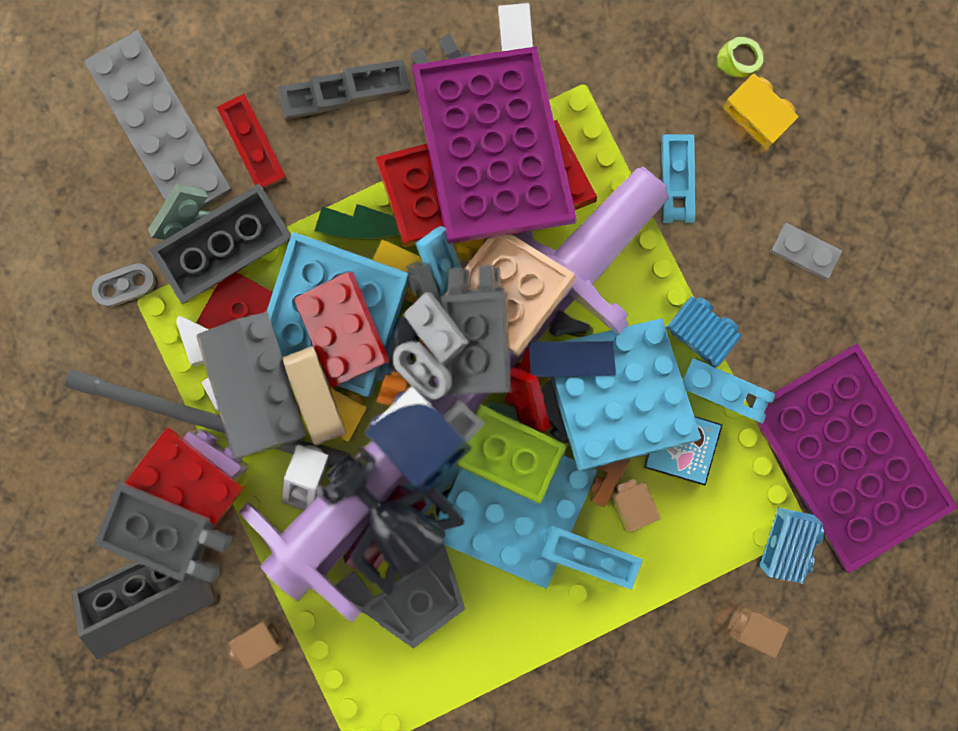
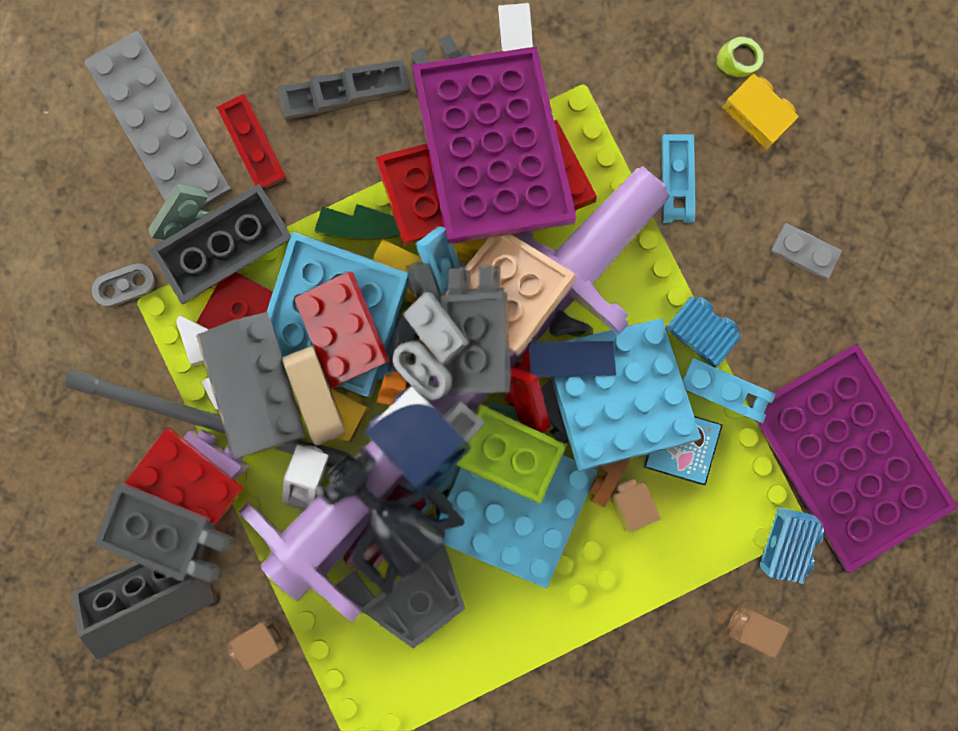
(591, 557): medium azure plate -> none

